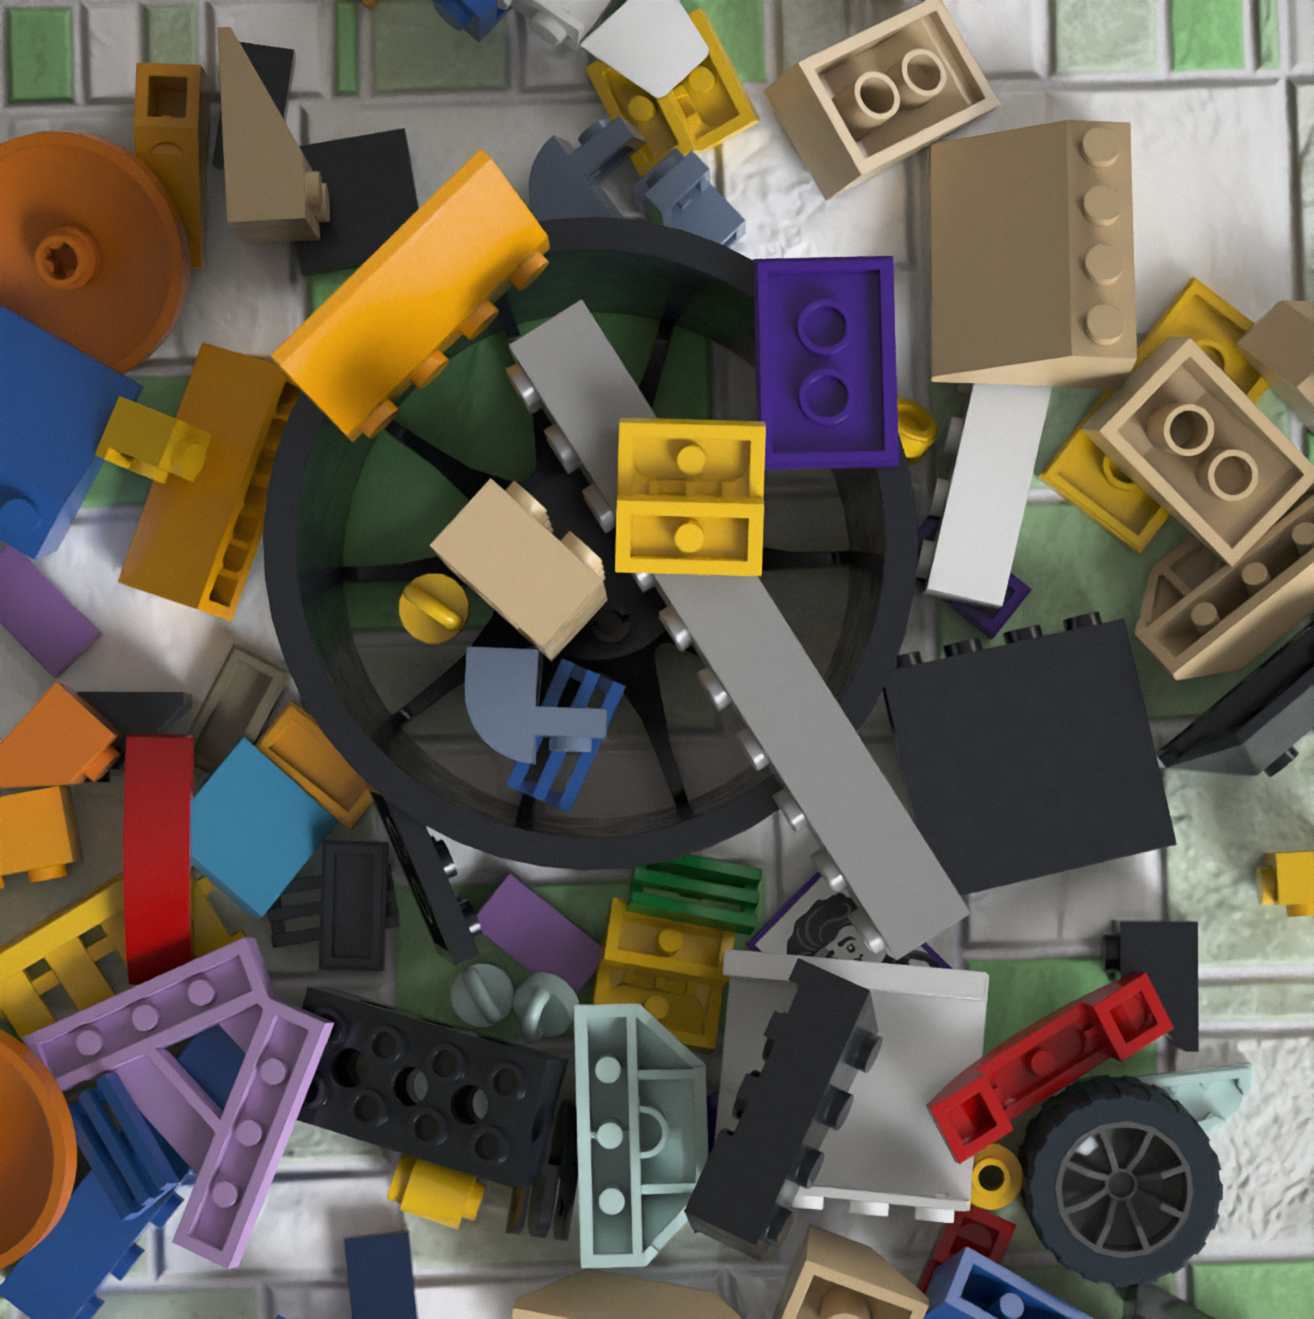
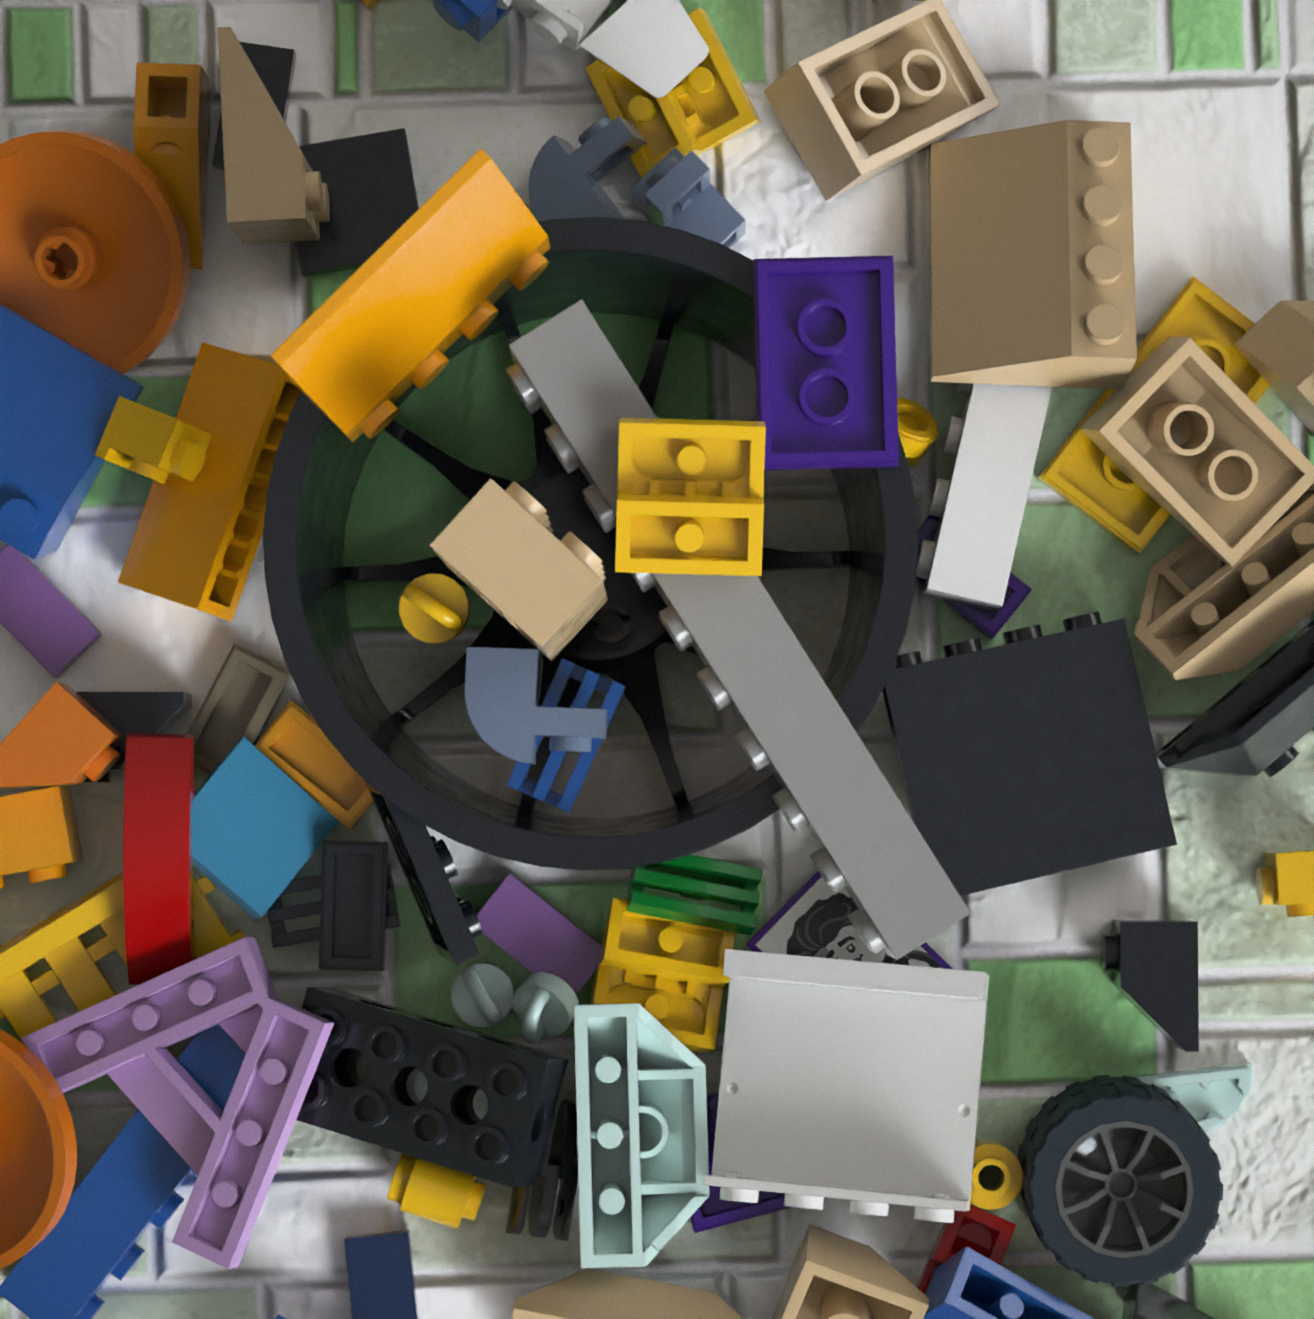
(111, 1153): blue tile -> none
(786, 1113): black wedge -> none
(1045, 1058): red slope -> none

